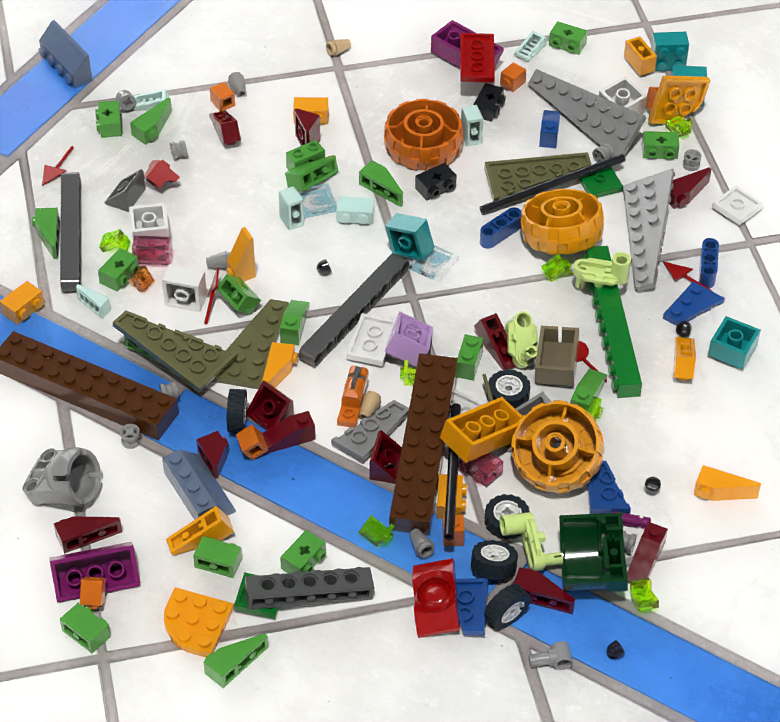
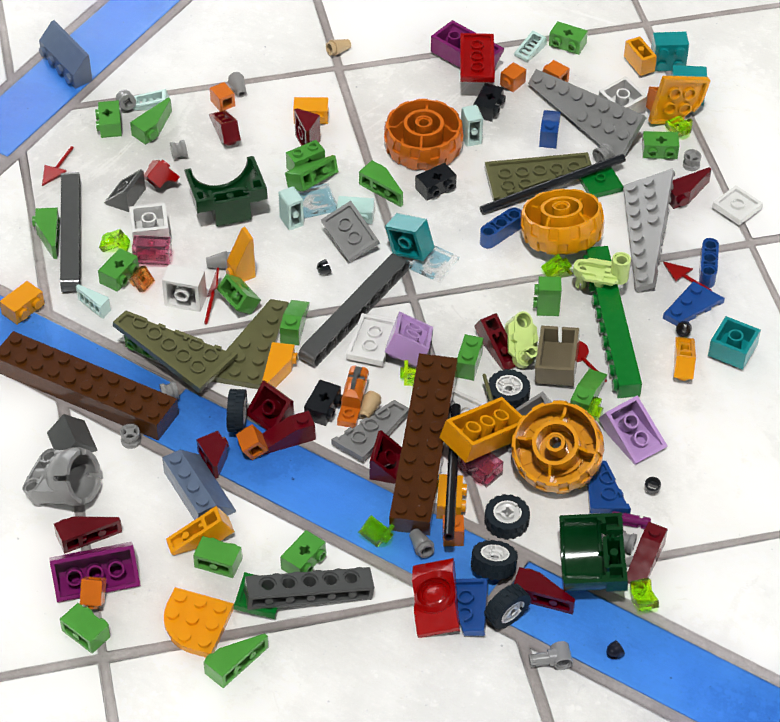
(71, 433): none -> dark grey slope
(231, 200): none -> dark green piece
(323, 402): none -> black brick
(350, 231): none -> light grey plate
(526, 526): yellowish green piece -> none
(548, 296): none -> bright green brick
(557, 70): none -> orange brick
(633, 430): none -> lavender slope
(720, 485): light orange slope -> none

